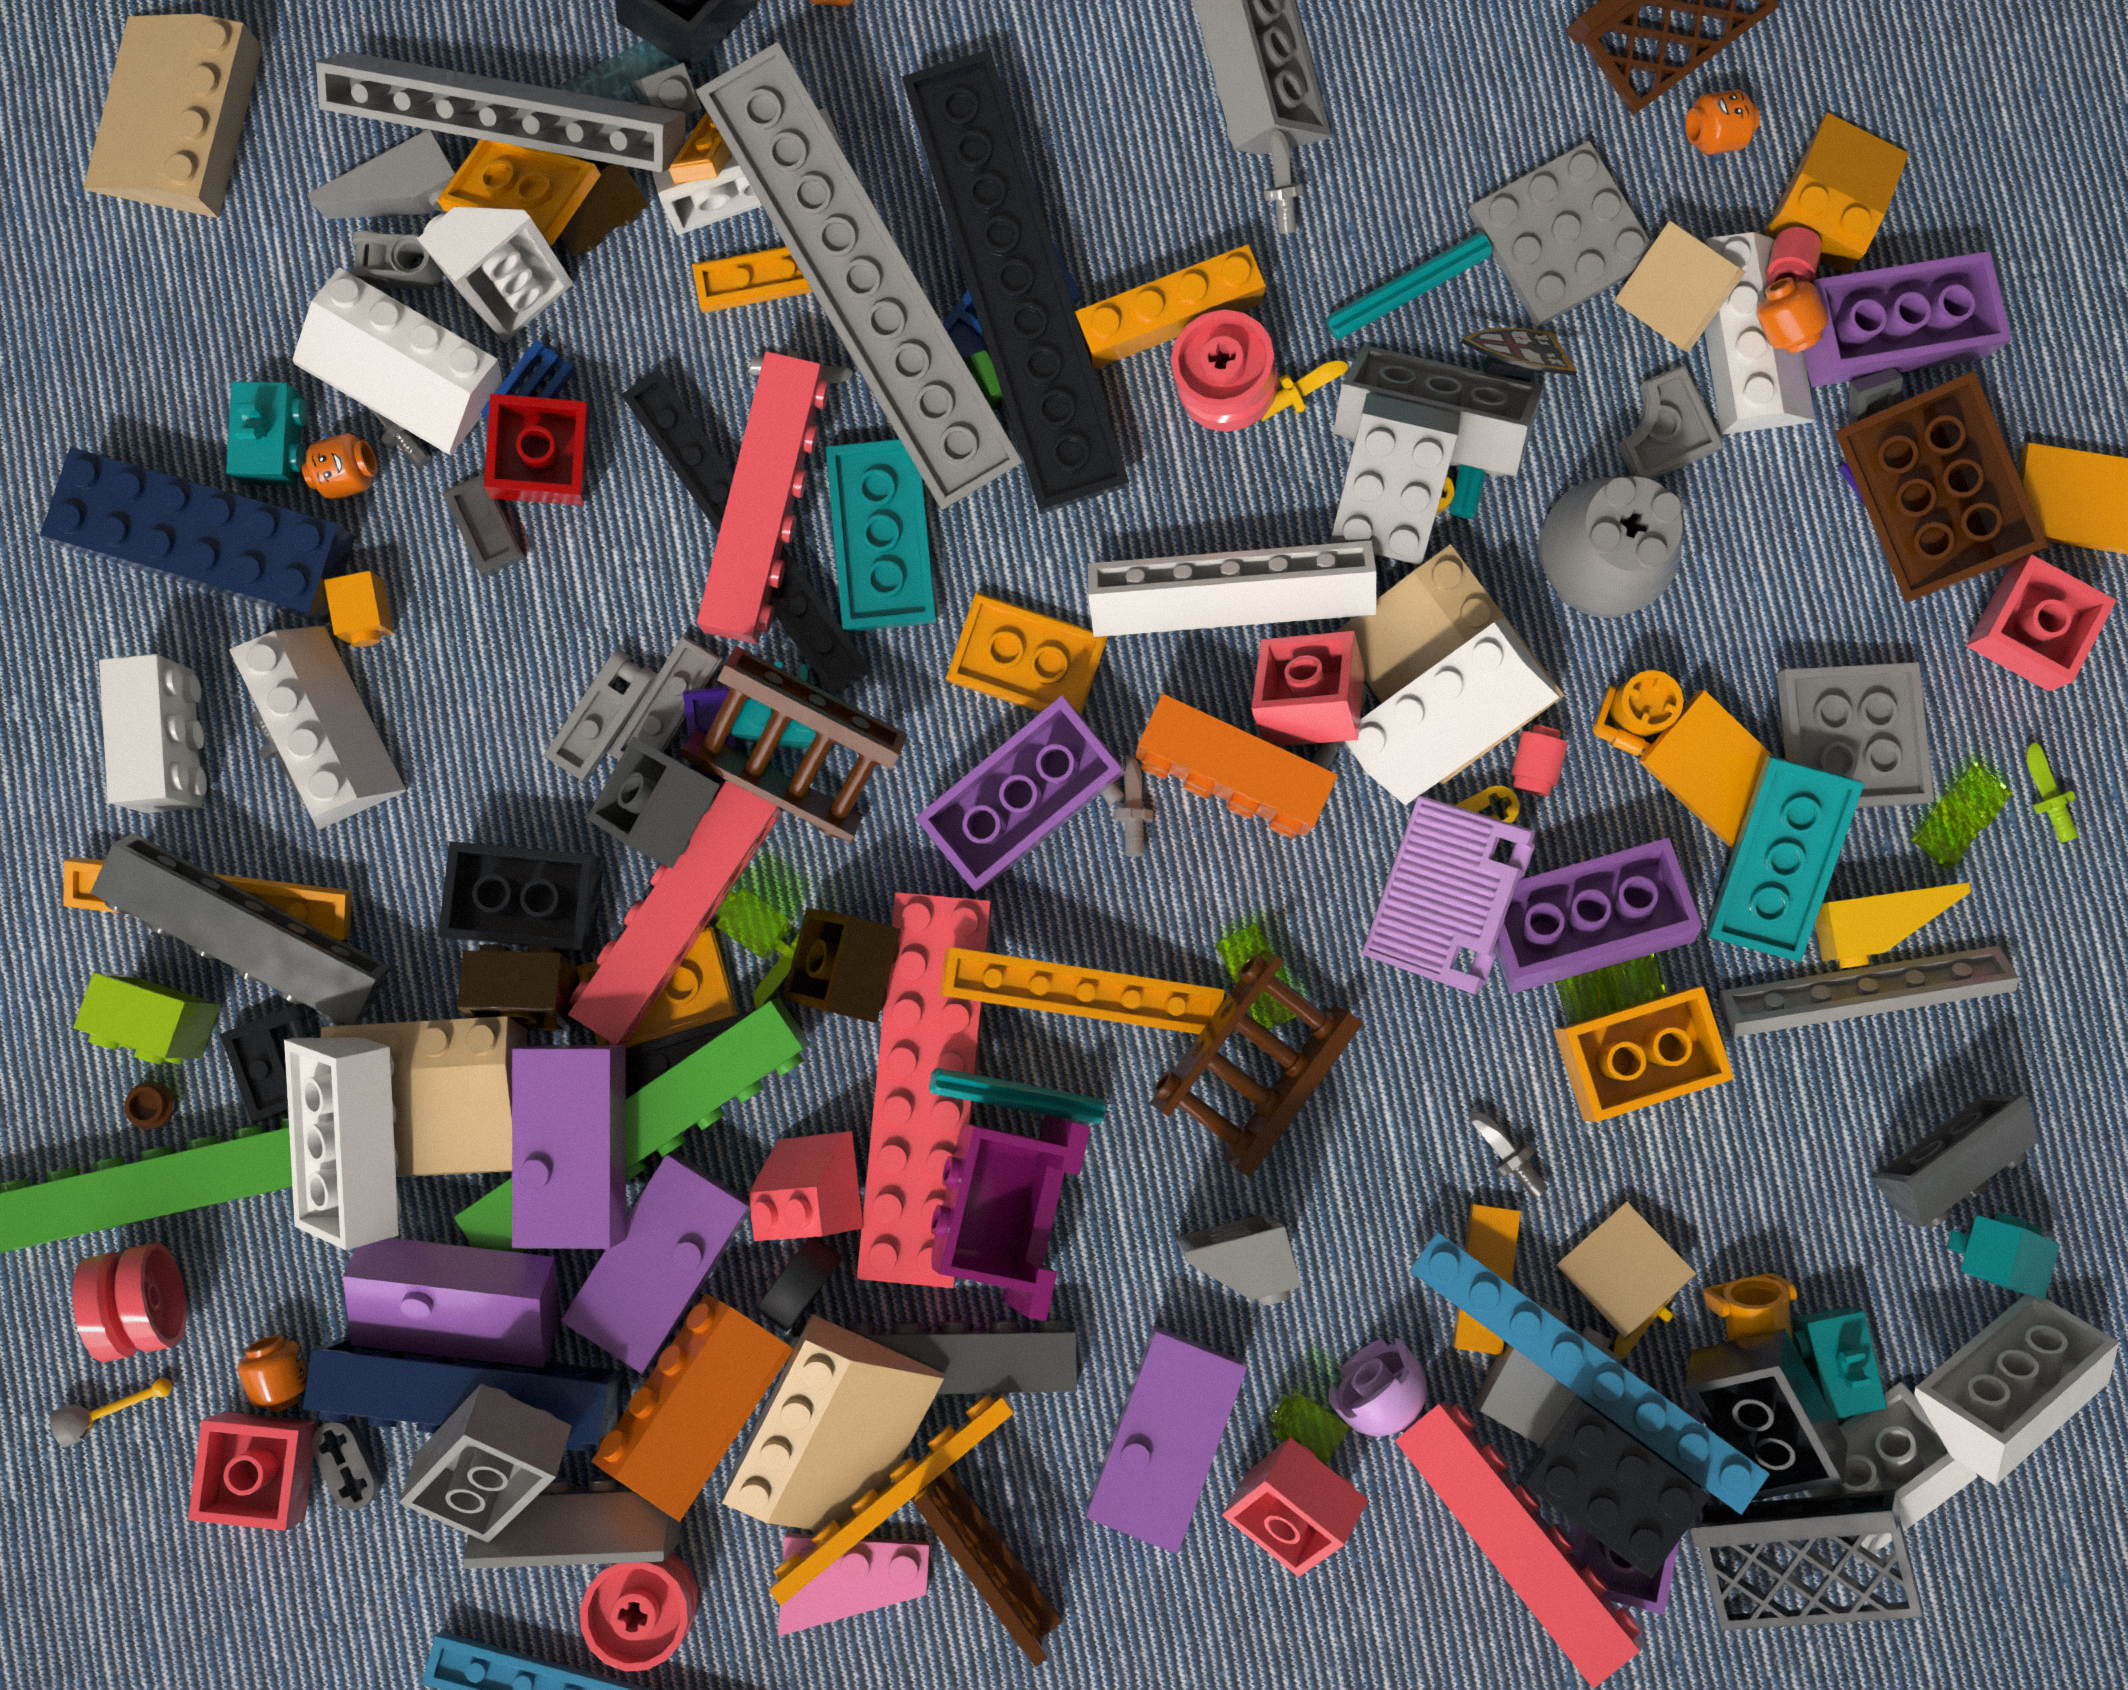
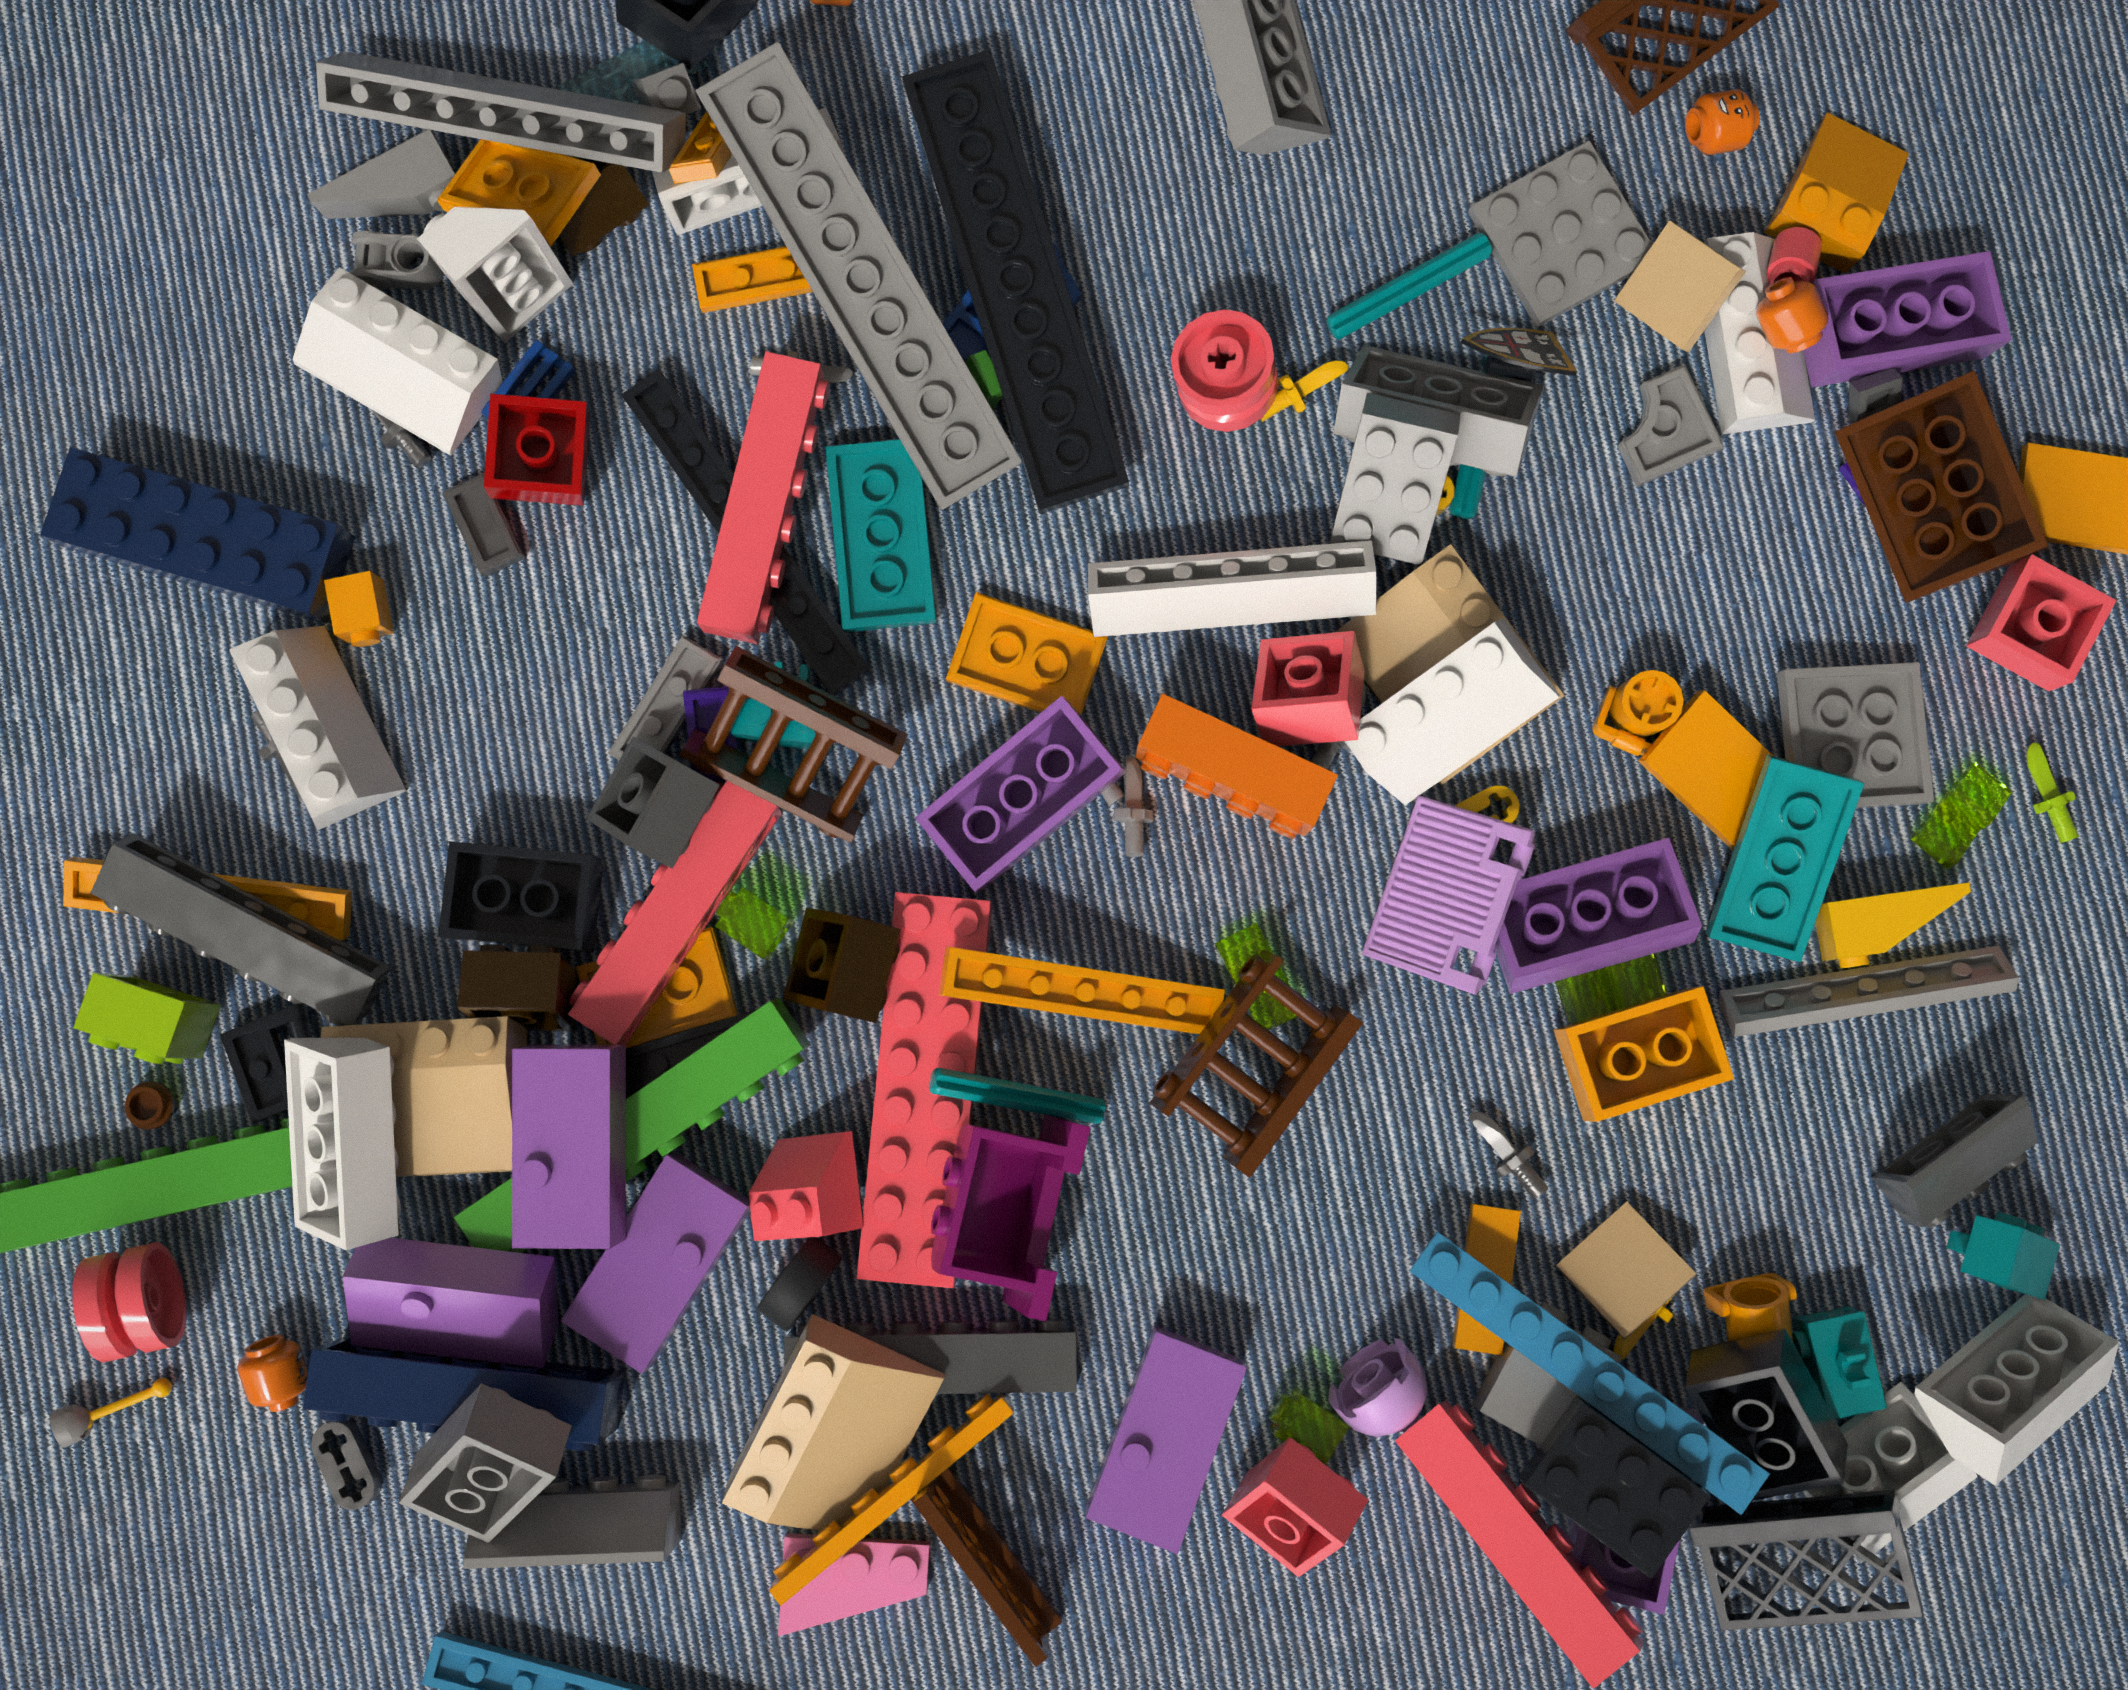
(151, 734): white brick -> none
(175, 111): tan slope -> none
(252, 1470): coral brick -> none
(265, 433): teal brick -> none
(340, 466): orange head -> none
(599, 717): light grey plate -> none
(636, 1637): coral wheel -> none
(692, 1406): orange slope -> none
(777, 974): lime piece -> none
(1166, 305): light orange brick -> none
(1245, 1256): light grey slope -> none
(1283, 191): light grey piece -> none
(1539, 760): coral brick -> none
(1610, 565): light grey cone -> none

